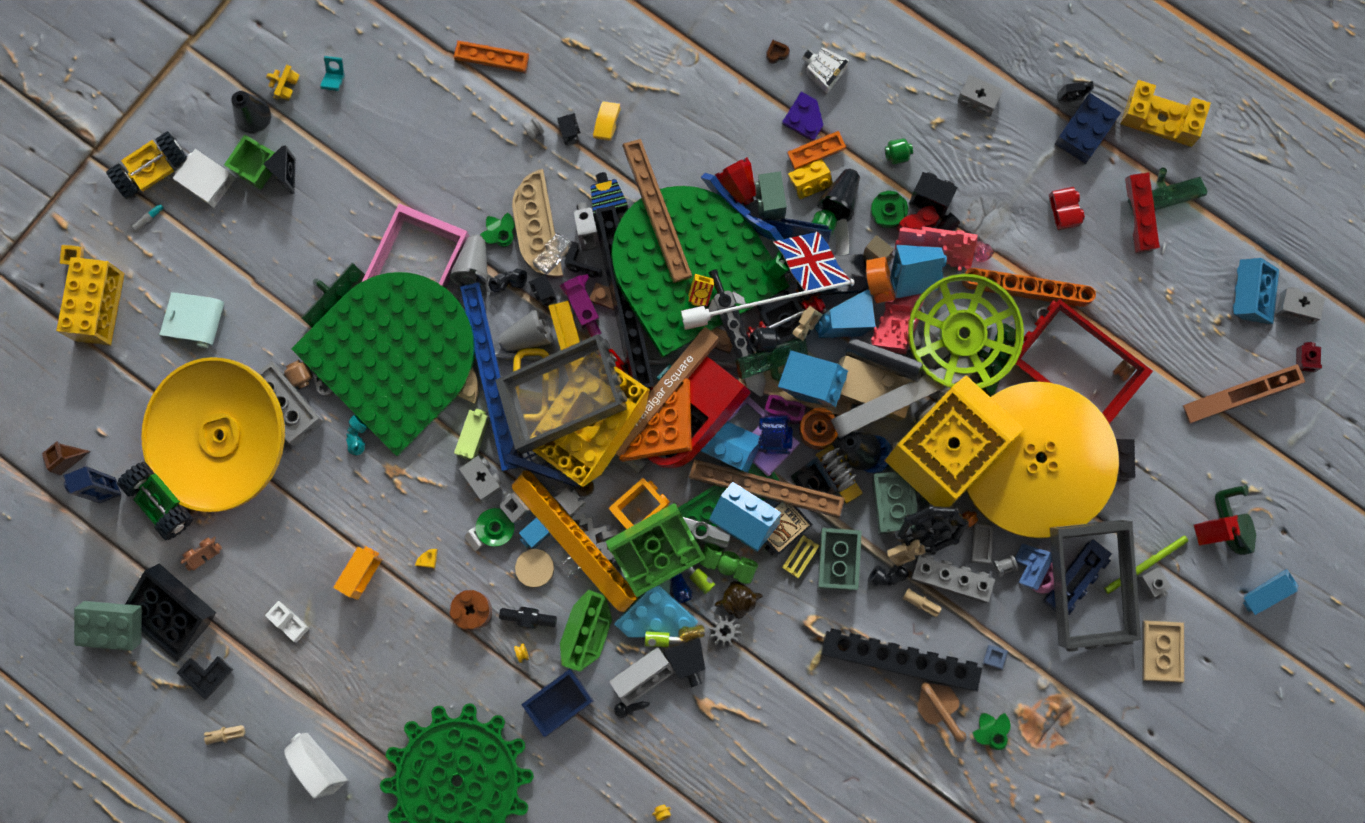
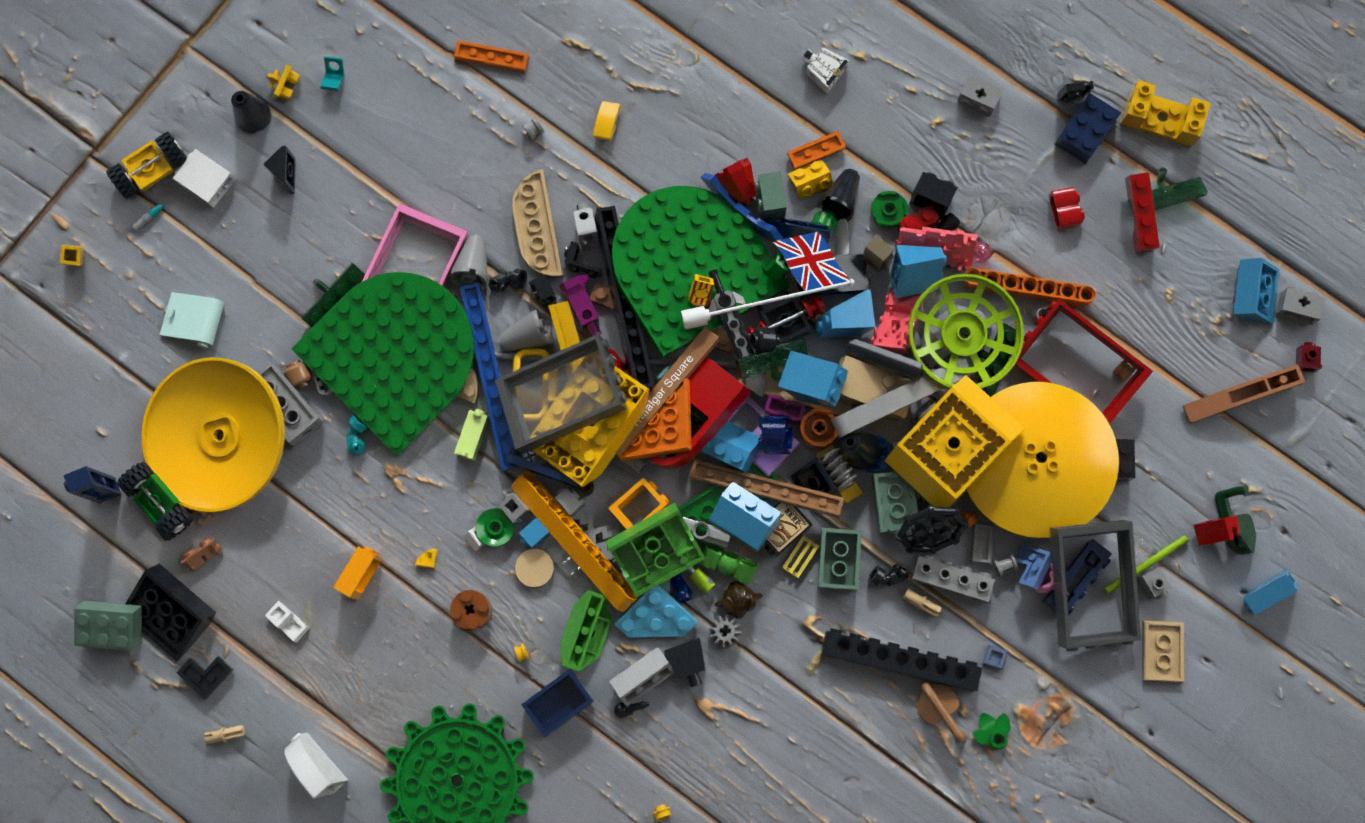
(62, 457): reddish brown slope -> none
(90, 301): yellow brick -> none
(248, 162): bright green piece -> none
(483, 489): light grey brick -> none
(497, 228): green plate -> none
(528, 617): black axle -> none
(555, 251): clear slope -> none
(569, 129): black brick -> none
(607, 194): torso -> none
(657, 211): medium nougat tile -> none
(660, 639): lime piece -> none
(688, 633): clear yellow pin -> none
(777, 51): reddish brown tile -> none
(804, 117): dark purple plate -> none
(808, 321): tan plate -> none
(879, 280): orange brick -> none
(898, 151): green head -> none
(902, 553): tan plate -> none

